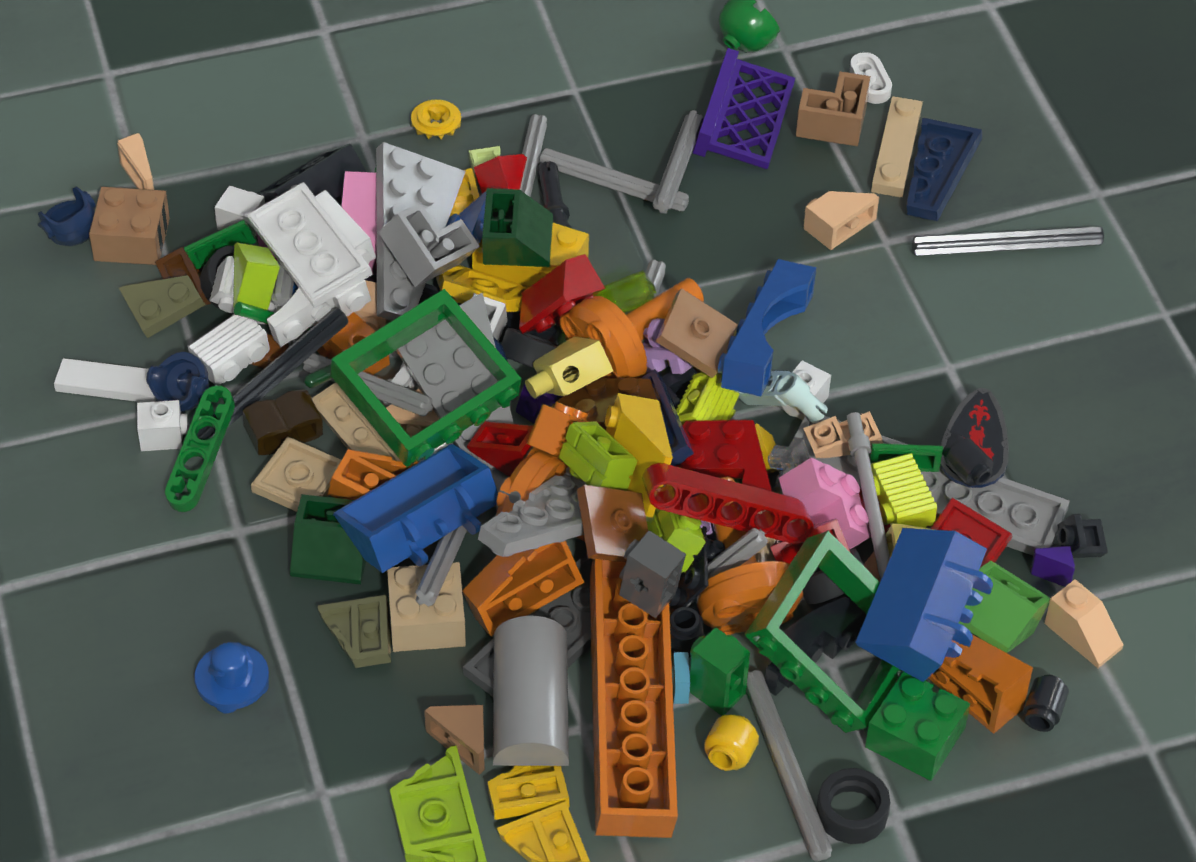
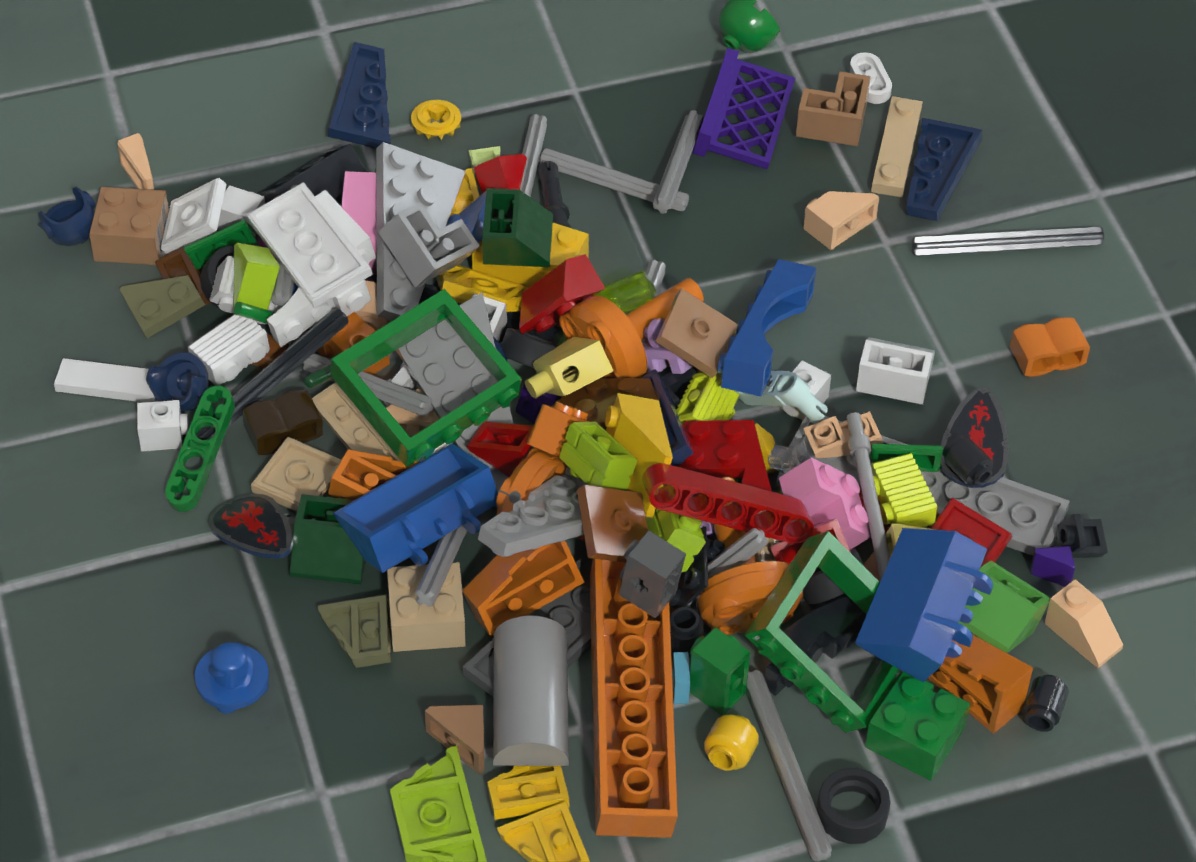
(193, 216): none -> white tile
(253, 526): none -> shield
(362, 100): none -> dark blue wing
(894, 370): none -> white slope
(1049, 346): none -> orange brick

